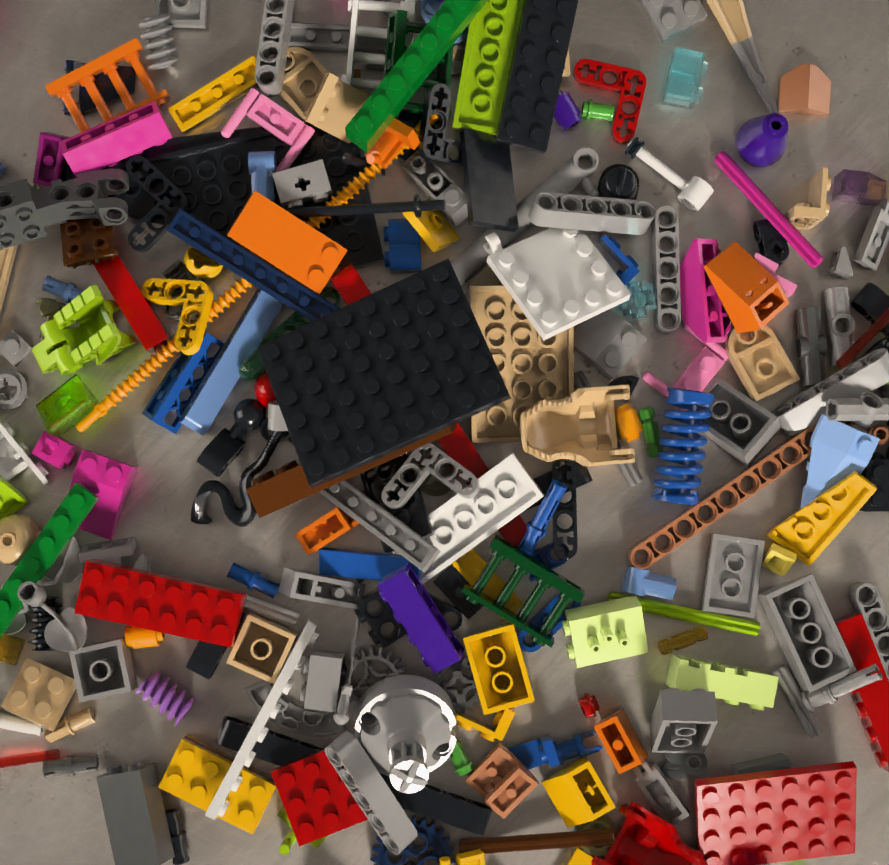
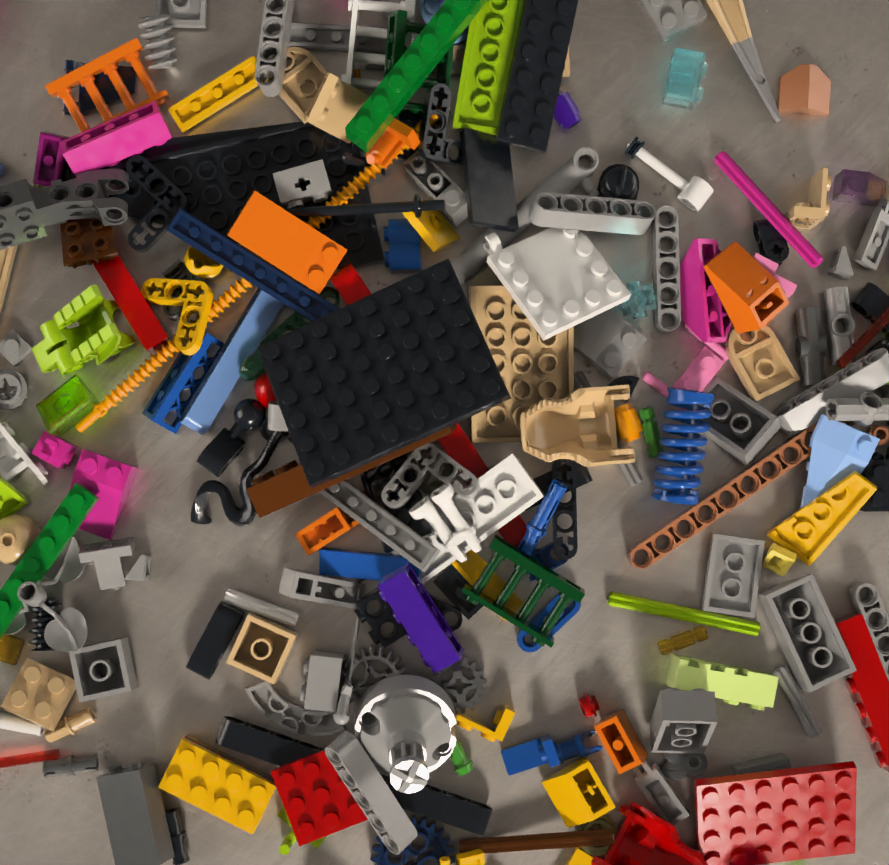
(48, 309): olive plant -> none
(61, 289): medium blue pin -> none
(142, 637): light orange brick -> none
(160, 602): red brick -> none
(165, 696): medium lavender piece -> none
(253, 580): blue pin -> none
(258, 730): white plate -> none
(261, 167): medium blue piece -> none
(273, 119): bright pink plate -> none
(443, 498): none -> white piece
(498, 668): yellow slope -> none
(501, 780): nougat slope -> none
(597, 110): bright green pin -> none
(605, 631): yellowish green piece -> none
(620, 86): red beam -> none
(626, 262): blue bracket -> none
(643, 583): medium blue piece -> none
(763, 140): dark purple cone -> none
(831, 691): light grey pin -> none

